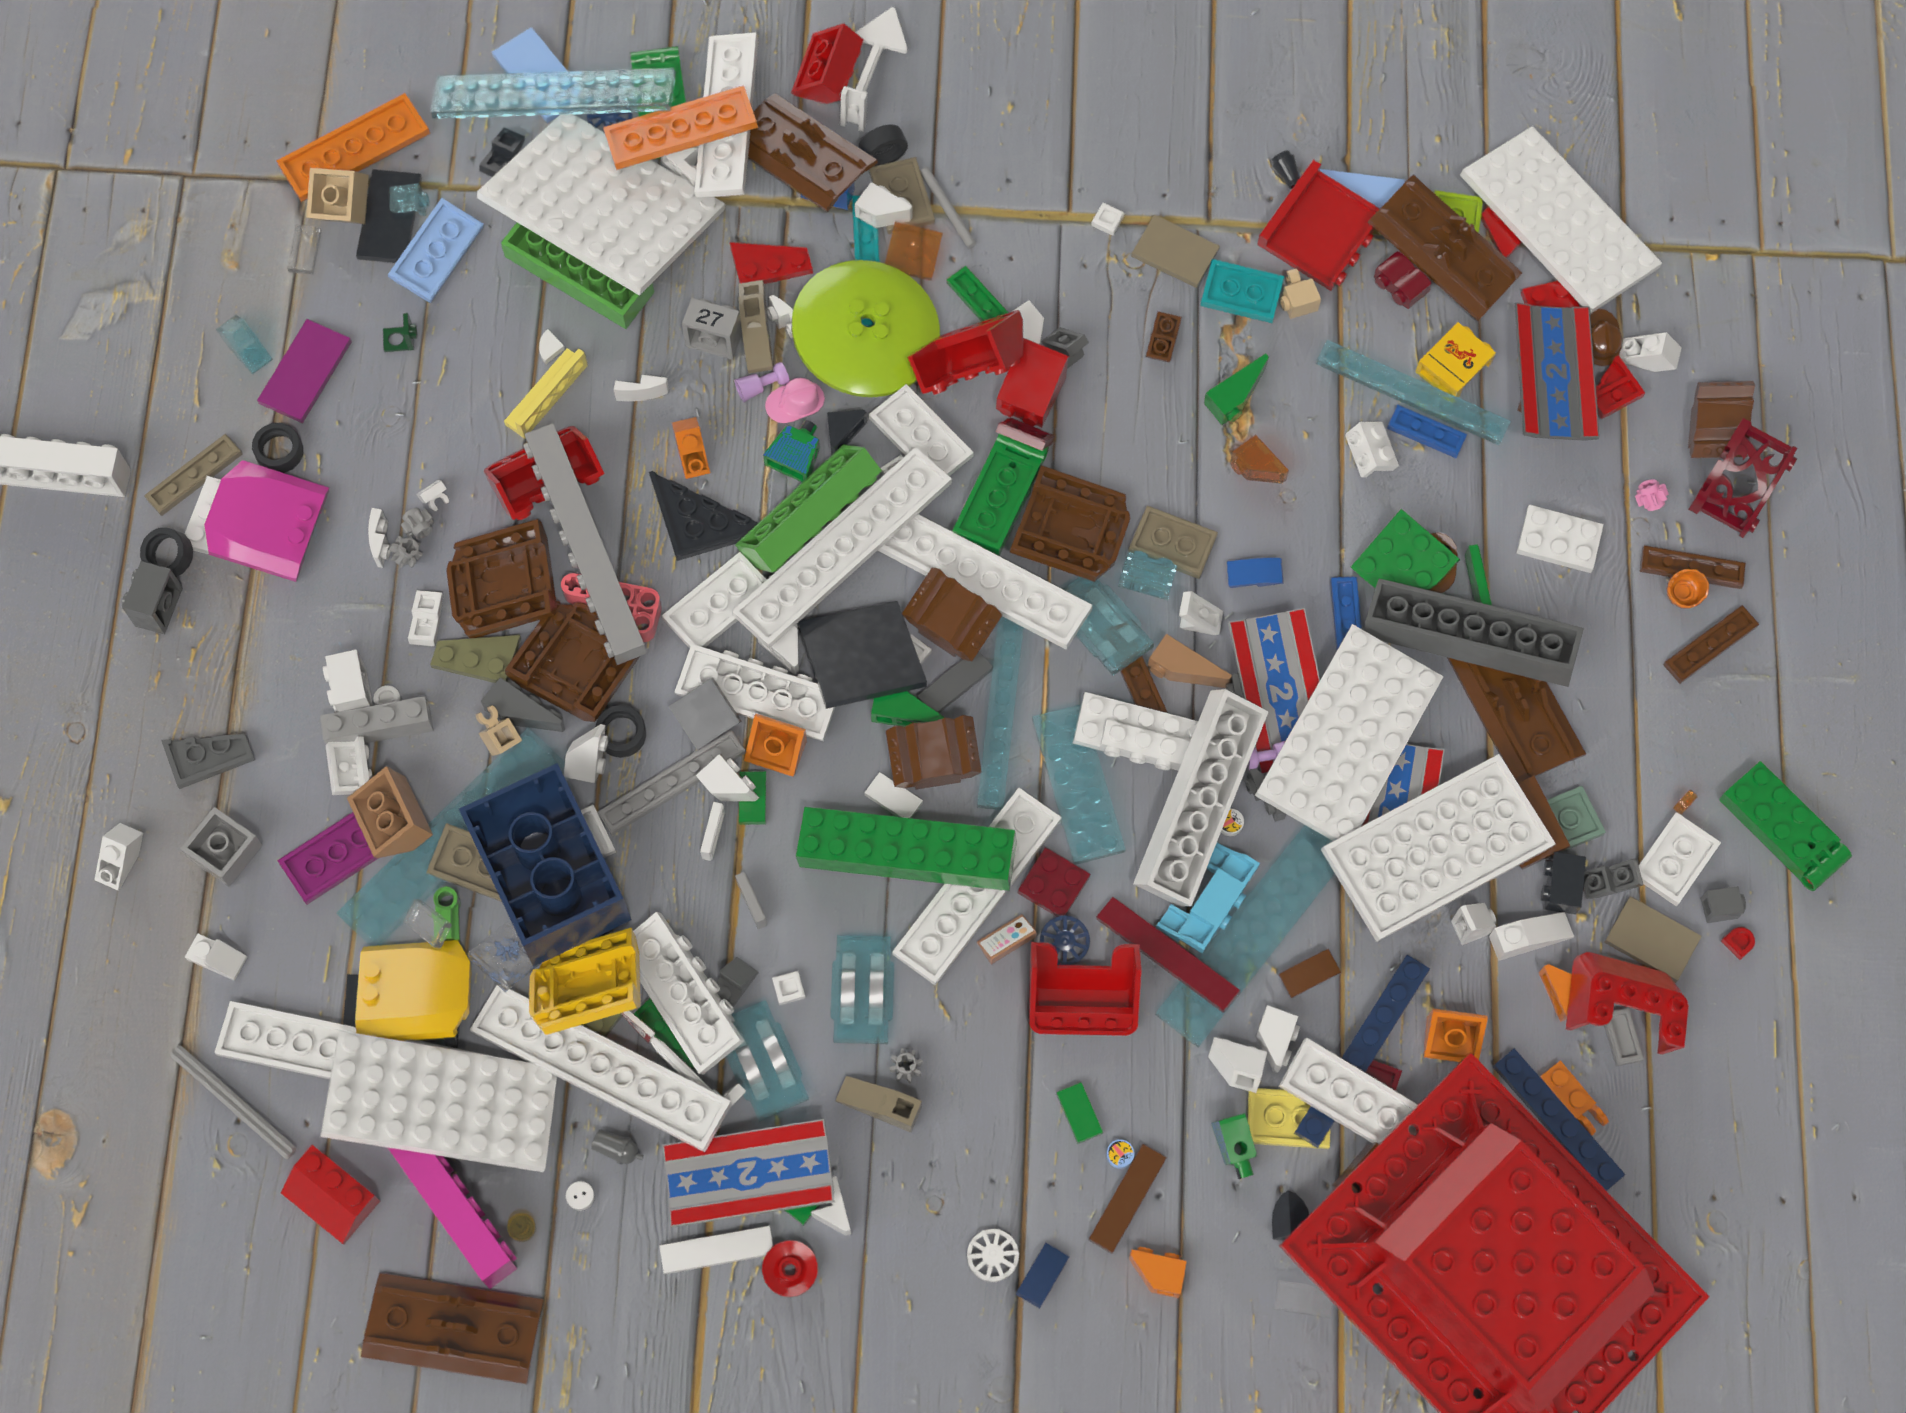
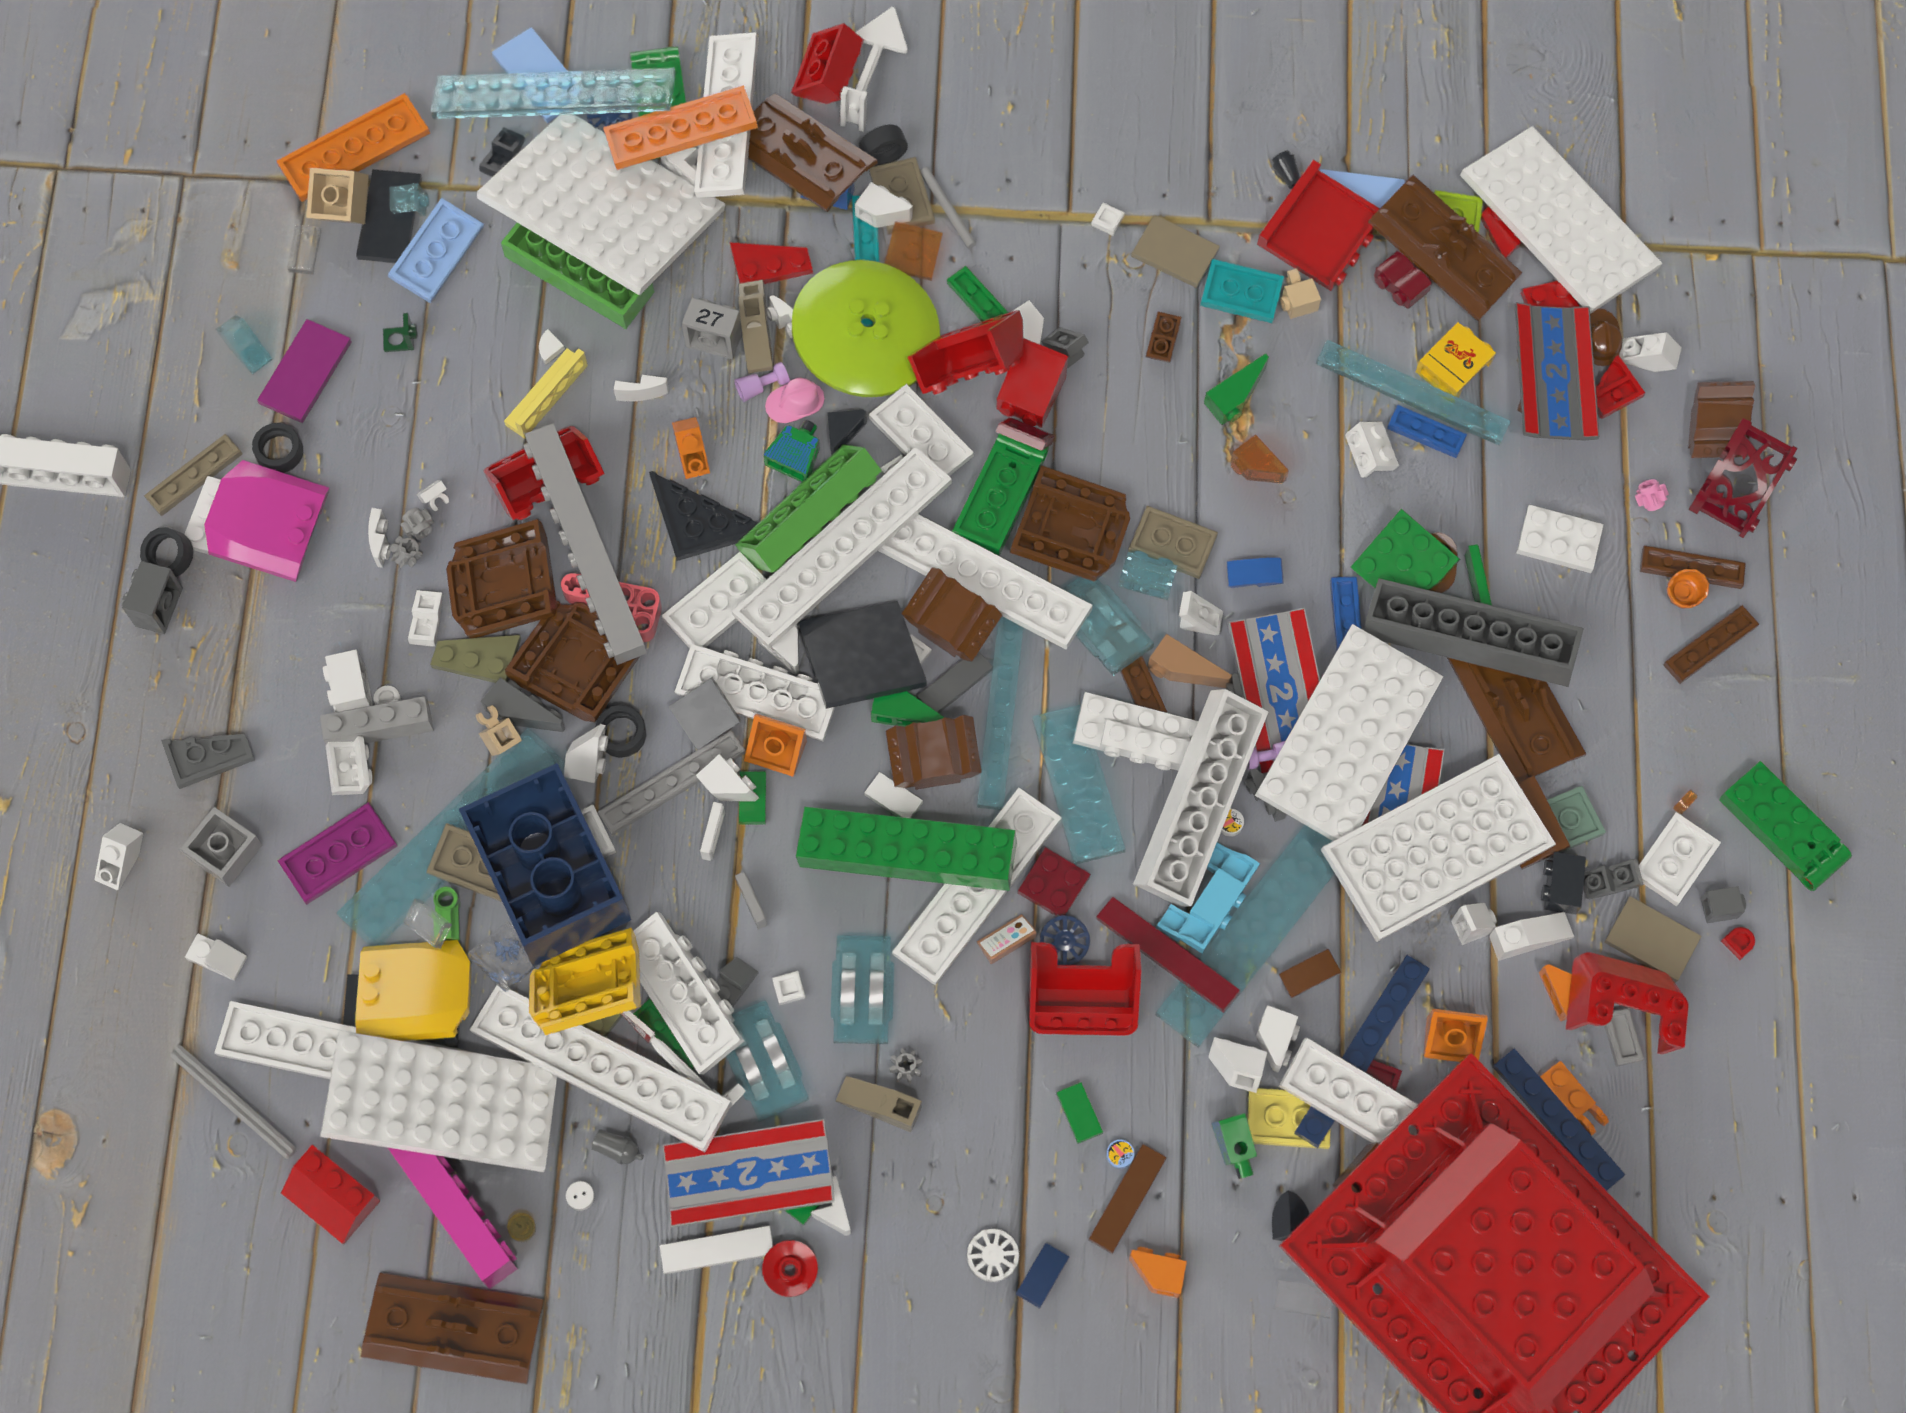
(389, 814): medium nougat slope -> none

